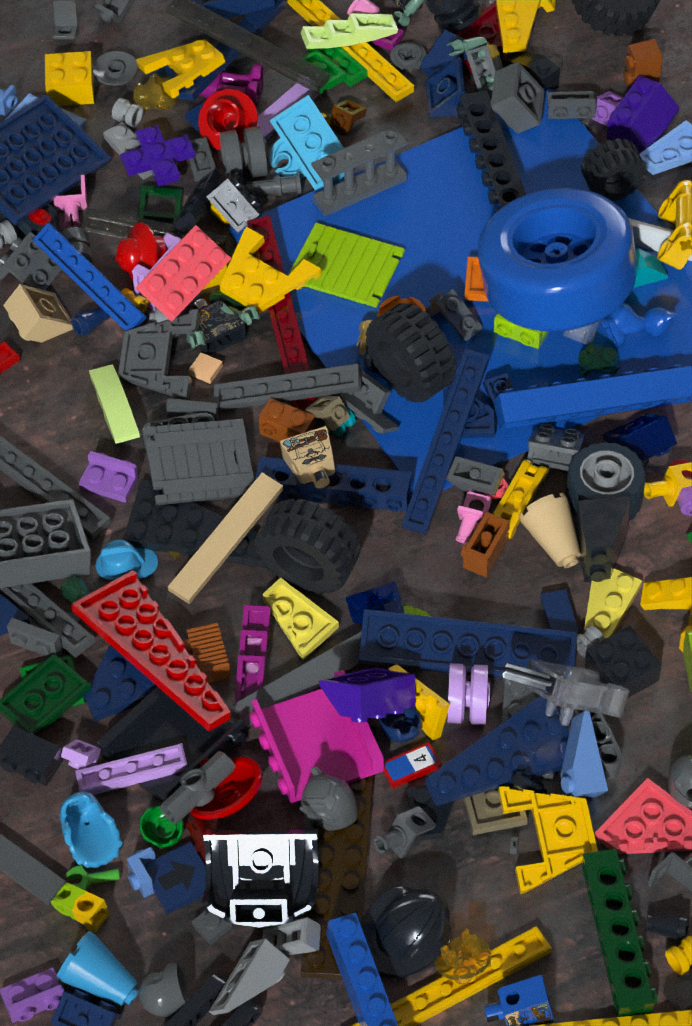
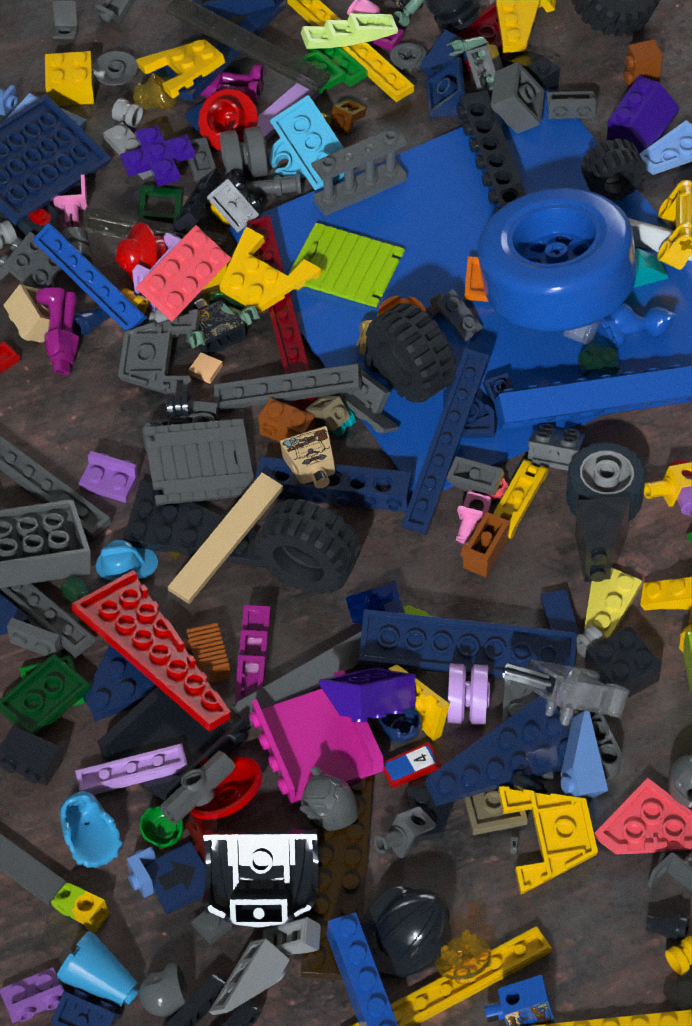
(59, 340): none -> magenta piece
(81, 754): lavender bracket -> none
(91, 878): bright green bar -> none
(114, 404): yellowish green slope -> none
(178, 404): none -> black wheel
(299, 617): light yellow wing -> none
(525, 336): lime bracket -> none
(553, 528): tan cone -> none
(605, 106): medium lavender bracket -> none
(627, 1000): dark green brick -> none
(644, 435): clear blue slope -> none

